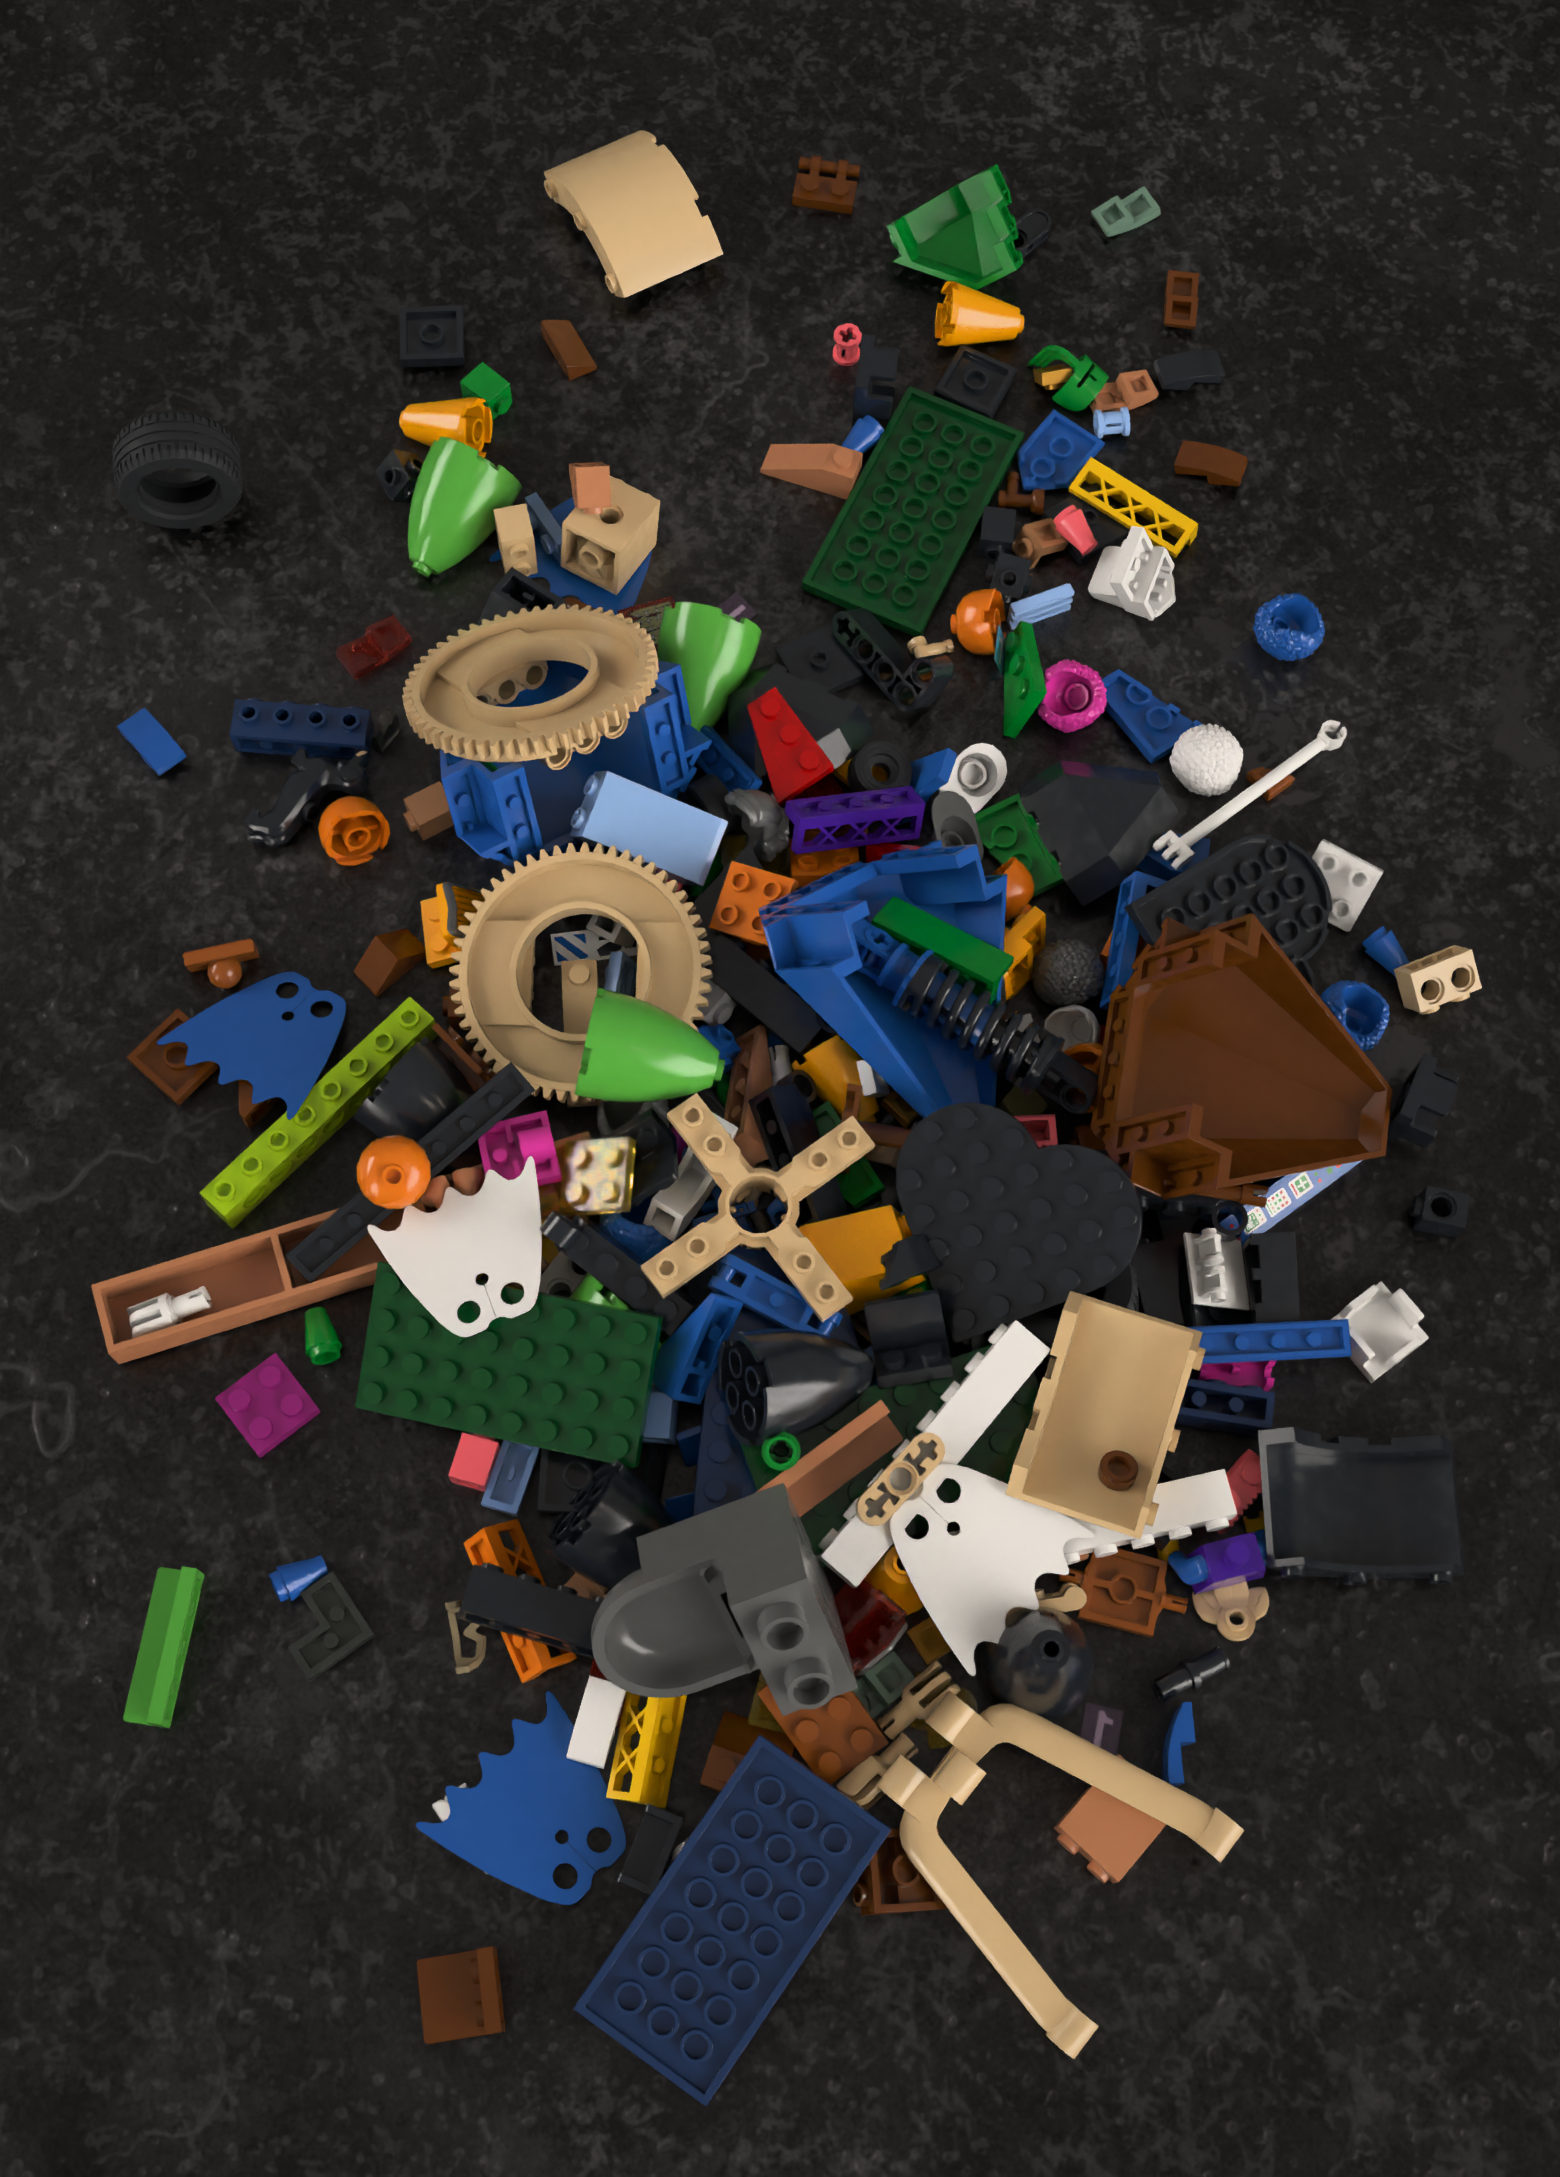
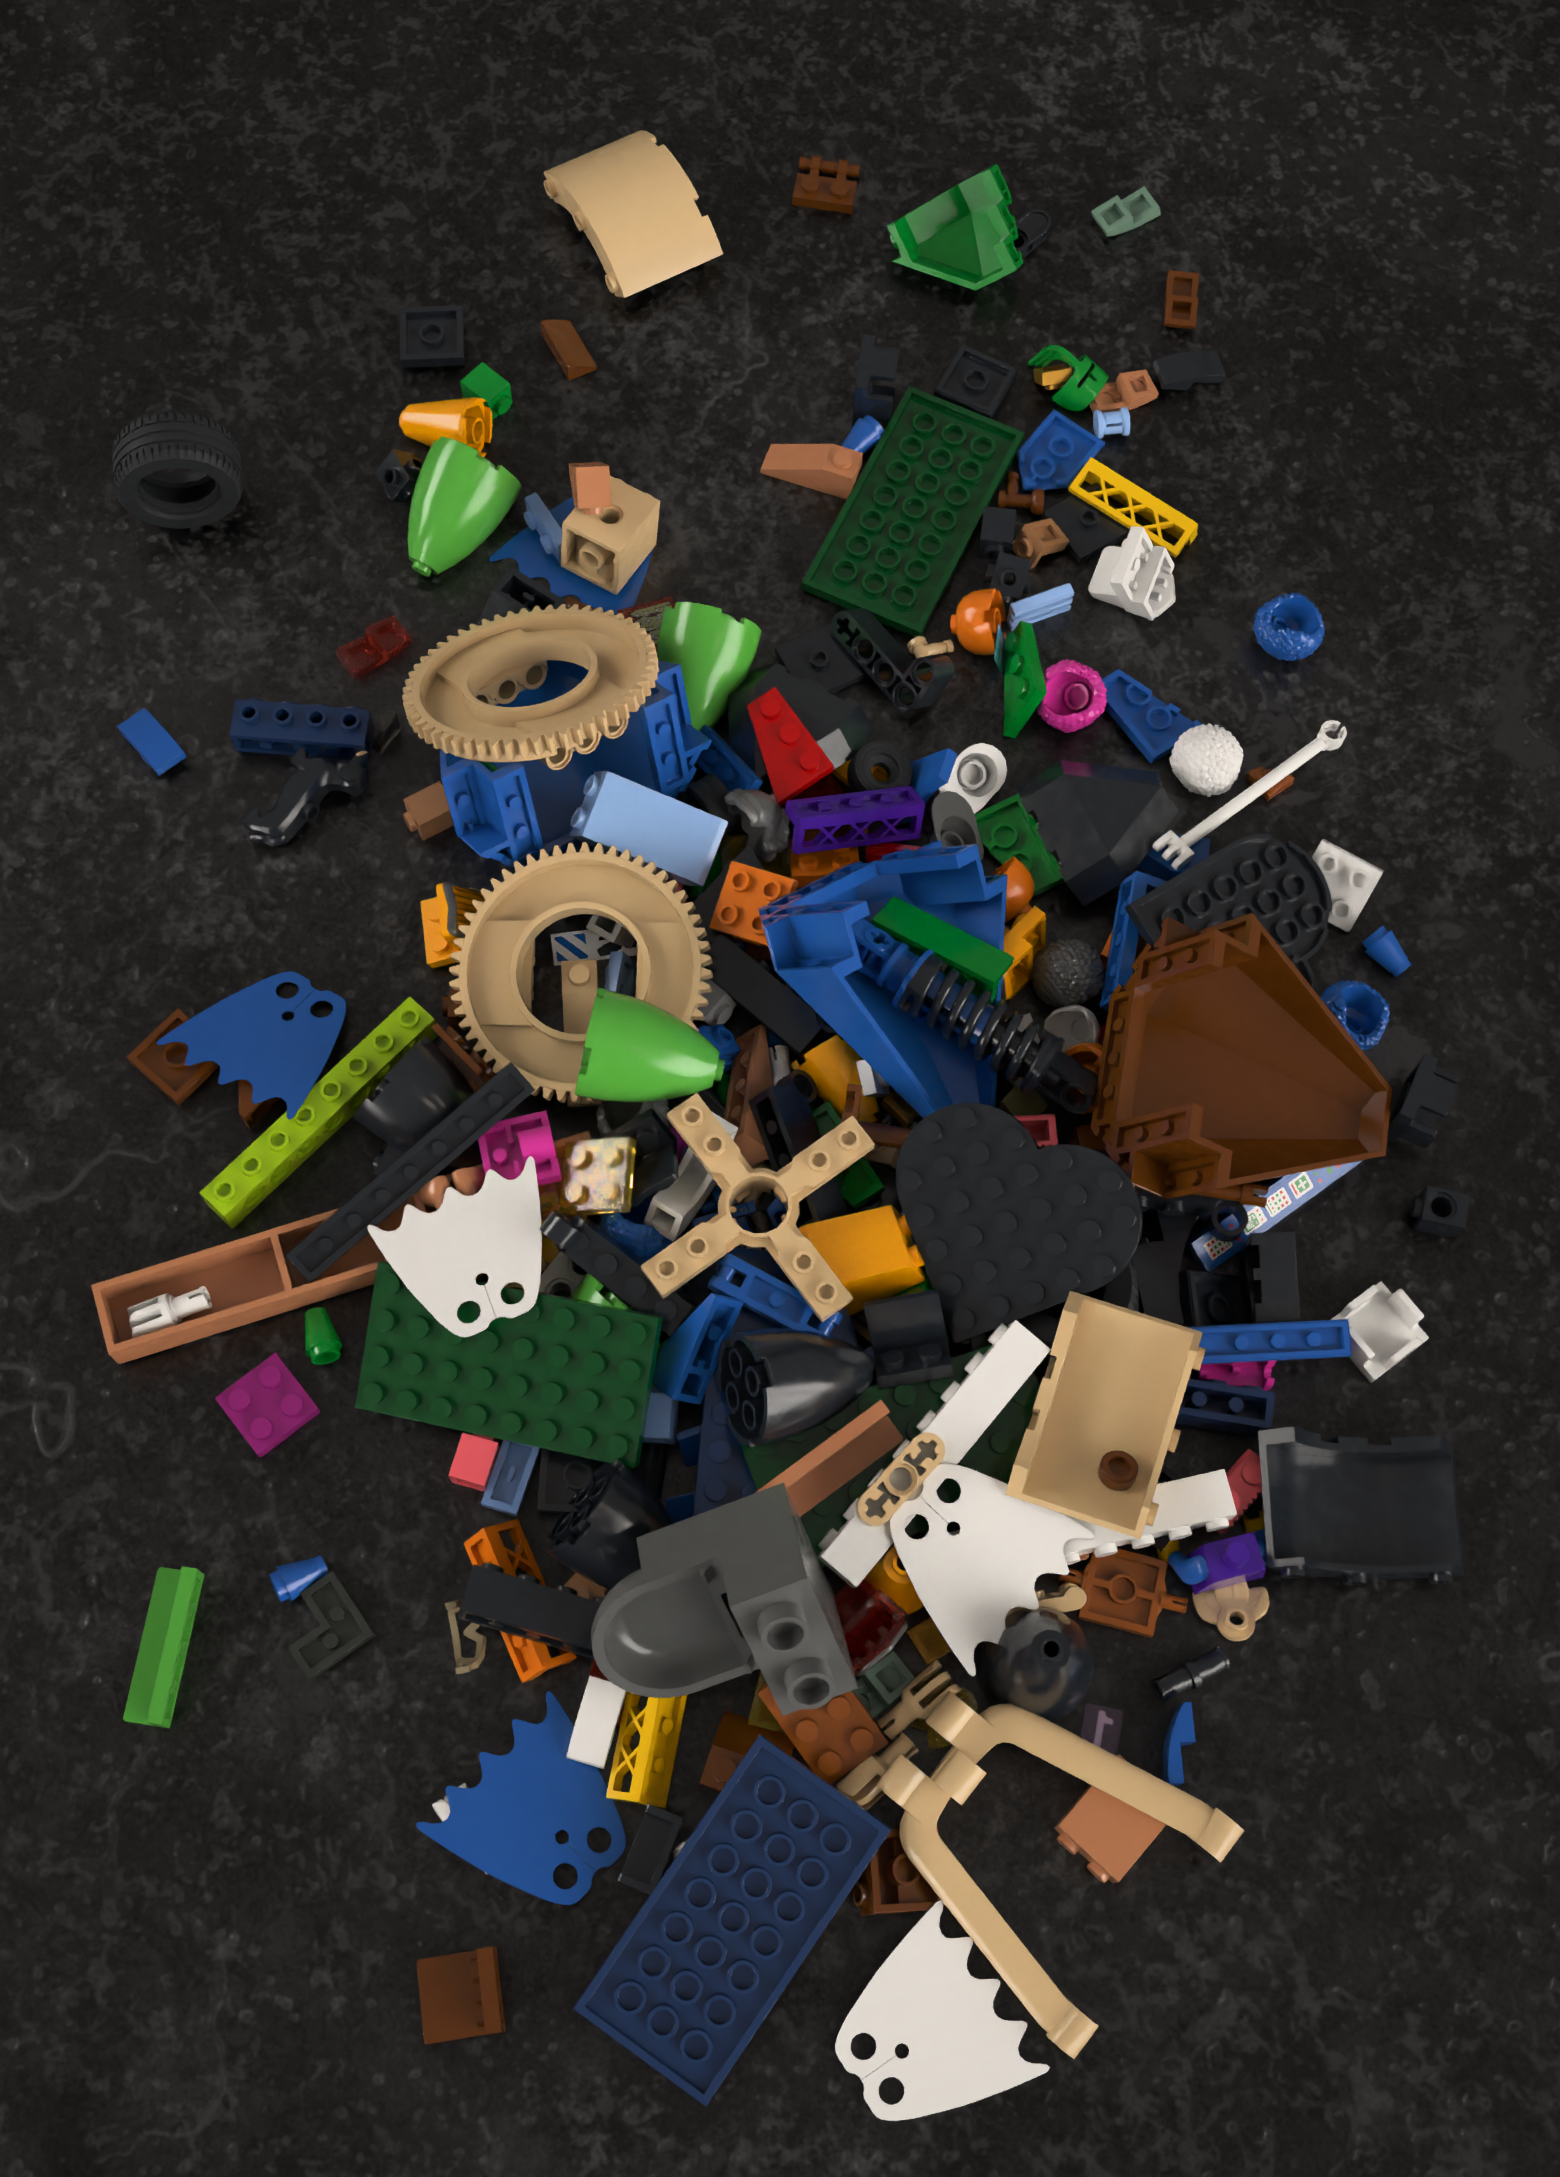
(222, 961): dark orange tile -> none
(353, 830): orange cylinder -> none
(389, 959): reddish brown slope -> none
(393, 1172): orange cylinder -> none
(516, 539): tan brick -> none
(737, 608): sticker -> none
(781, 1462): green cone -> none
(851, 347): coral bush -> none
(907, 1260): black slope -> none
(946, 2021): none -> white piece
(974, 317): light orange cone -> none
(1075, 529): coral cone -> none
(1215, 462): reddish brown slope -> none
(1216, 1271): white hinge -> none
(1437, 972): tan brick -> none

